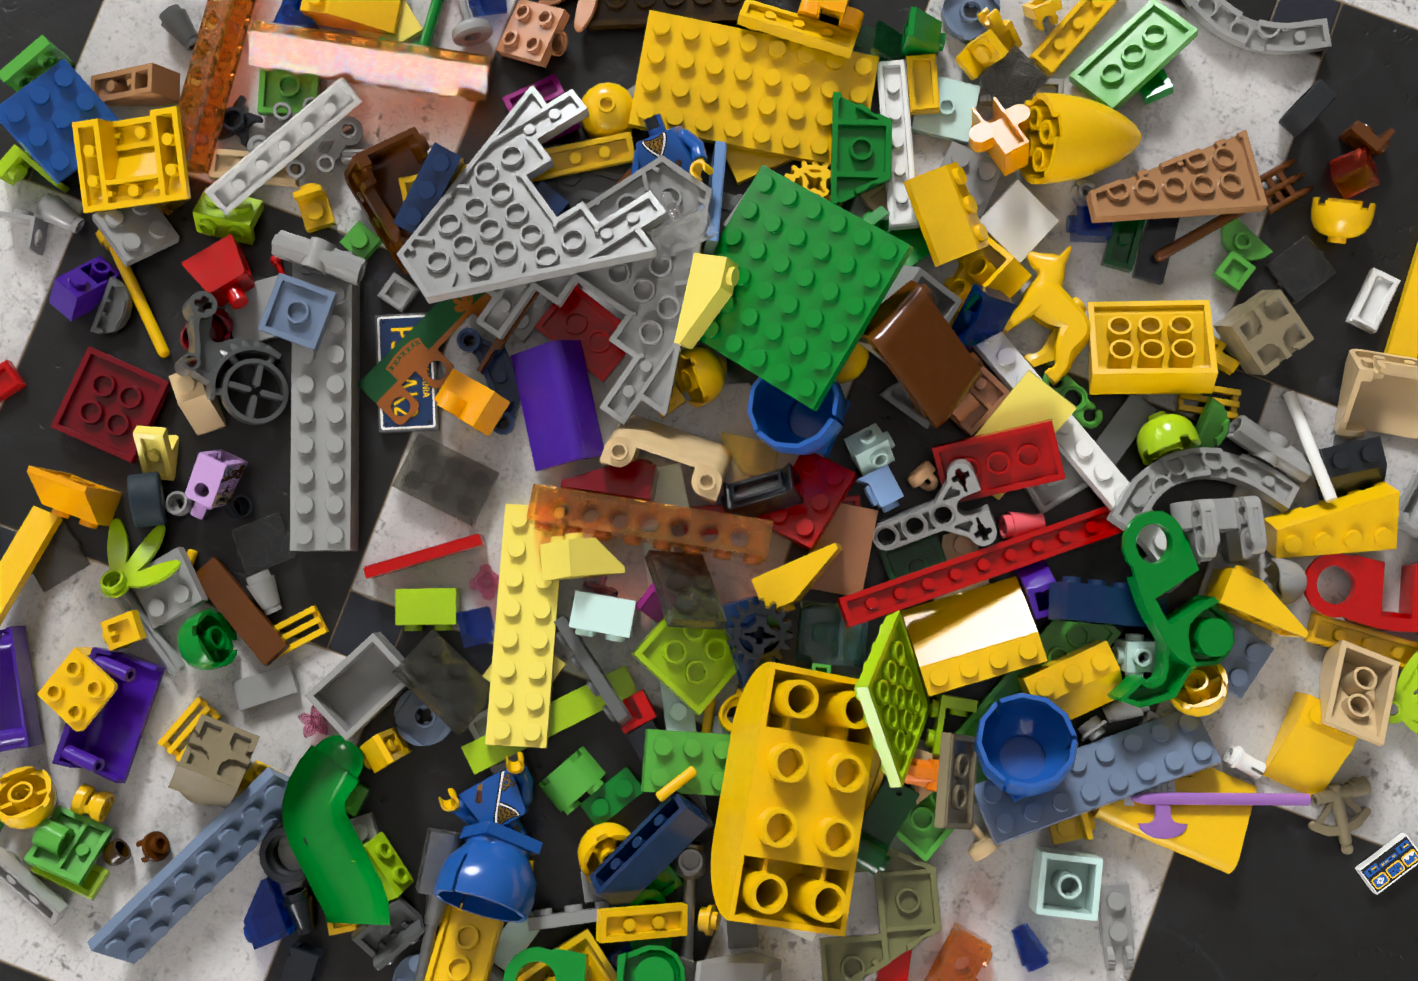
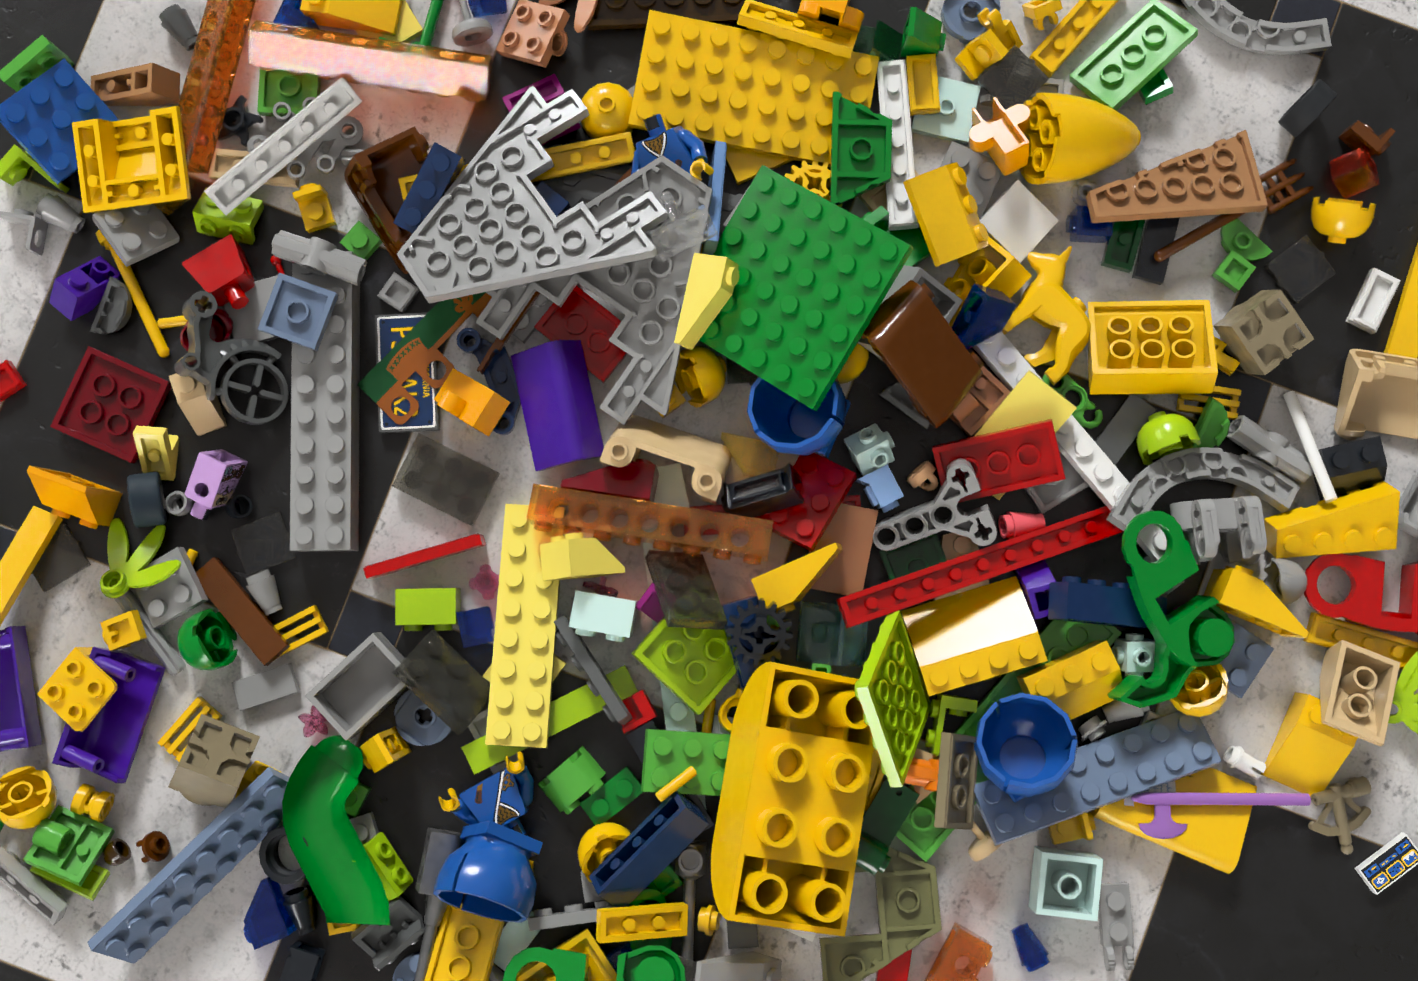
(171, 322): none -> yellow piece

